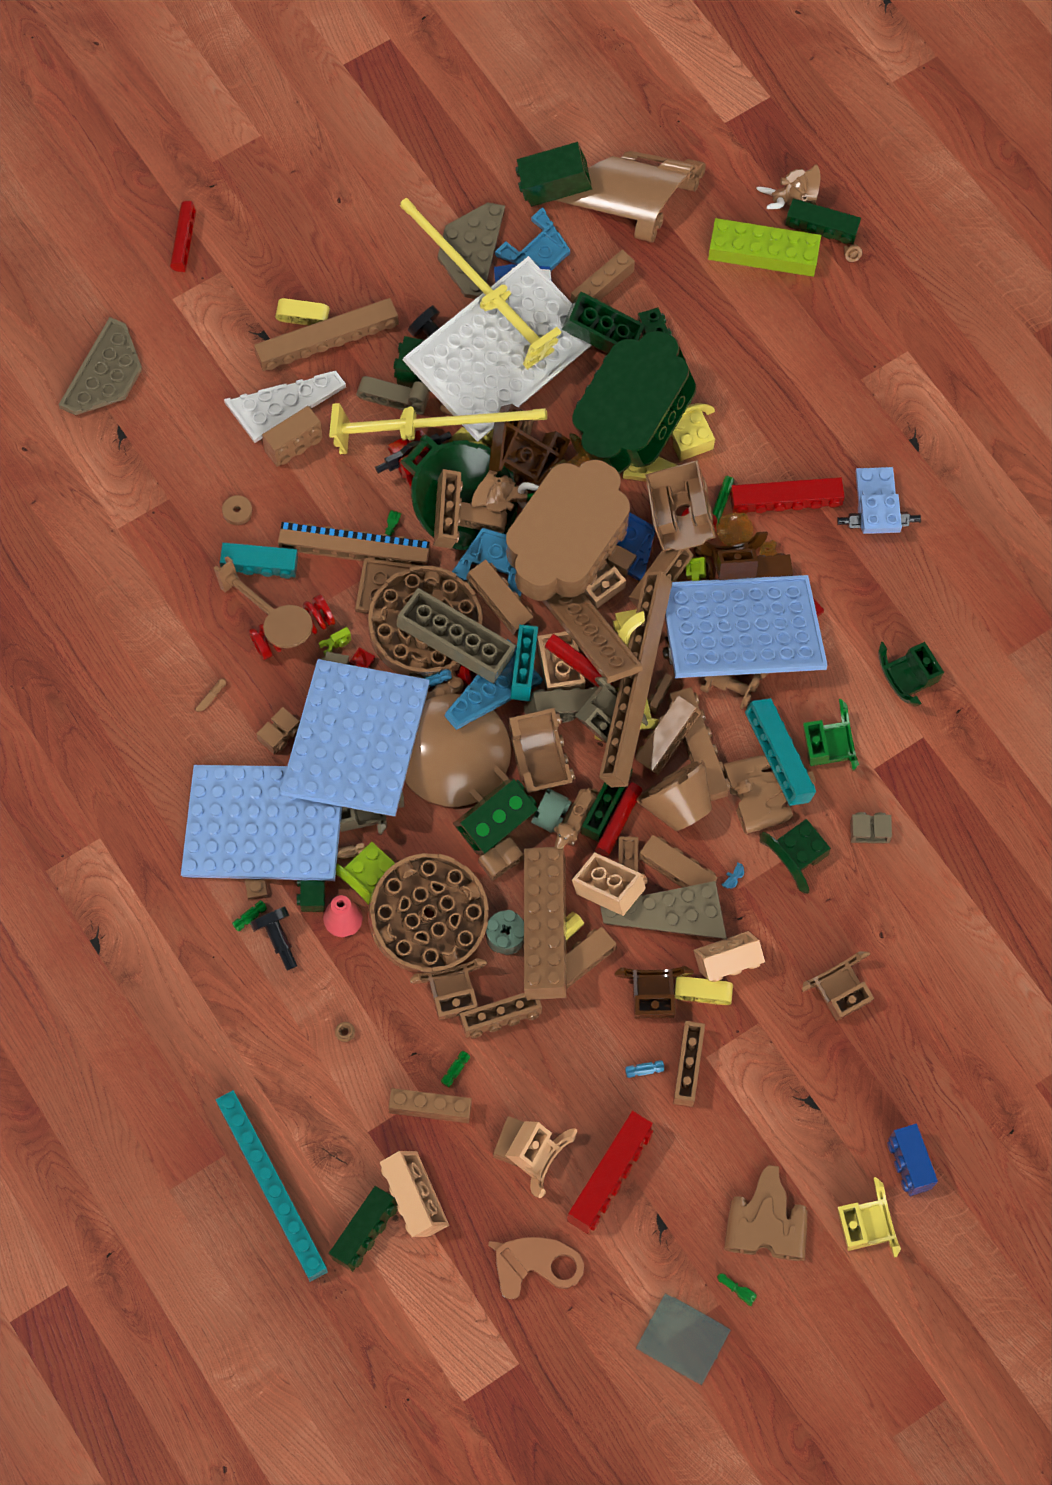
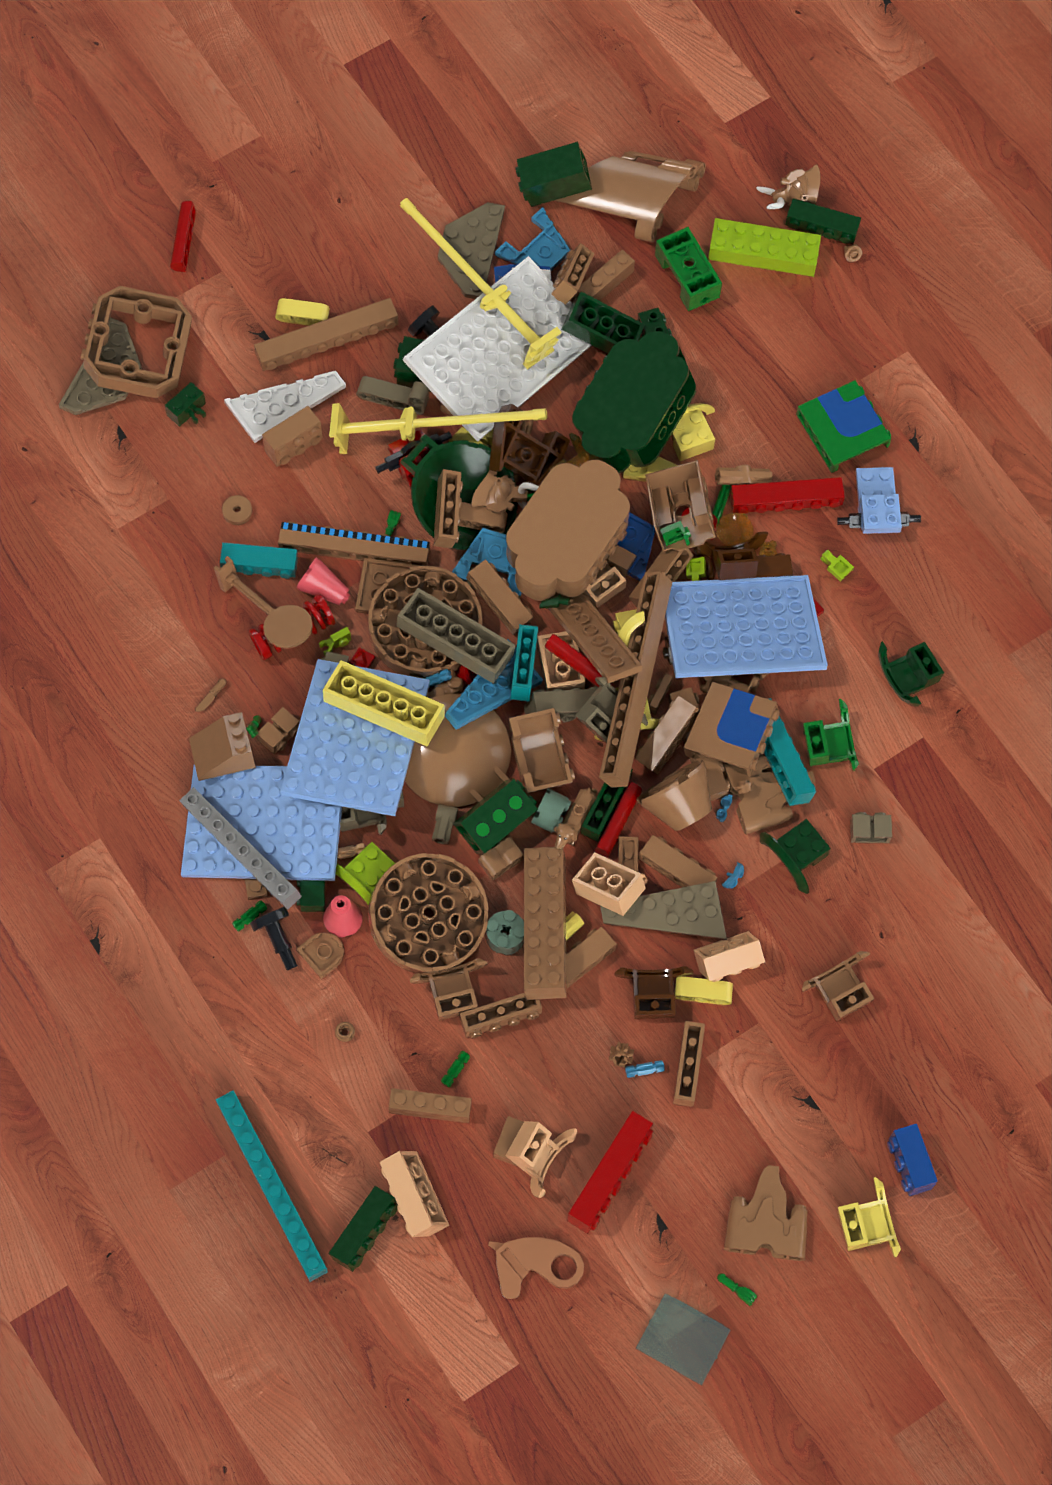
(139, 381): none -> medium nougat panel
(186, 404): none -> dark green brick
(222, 748): none -> medium nougat slope
(240, 848): none -> light grey brick
(254, 725): none -> green piece
(322, 953): none -> medium nougat tile
(323, 581): none -> coral cone
(383, 703): none -> light yellow brick
(444, 820): none -> dark tan piece
(554, 602): none -> dark green bar
(572, 273): none -> medium nougat brick
(621, 1054): none -> medium nougat gear
(675, 533): none -> green bracket
(697, 282): none -> green plate
(725, 804): none -> dark azure piece
(732, 727): none -> medium nougat panel
(742, 475): none -> medium nougat piece
(838, 567): none -> lime plate
(843, 424): none -> green panel

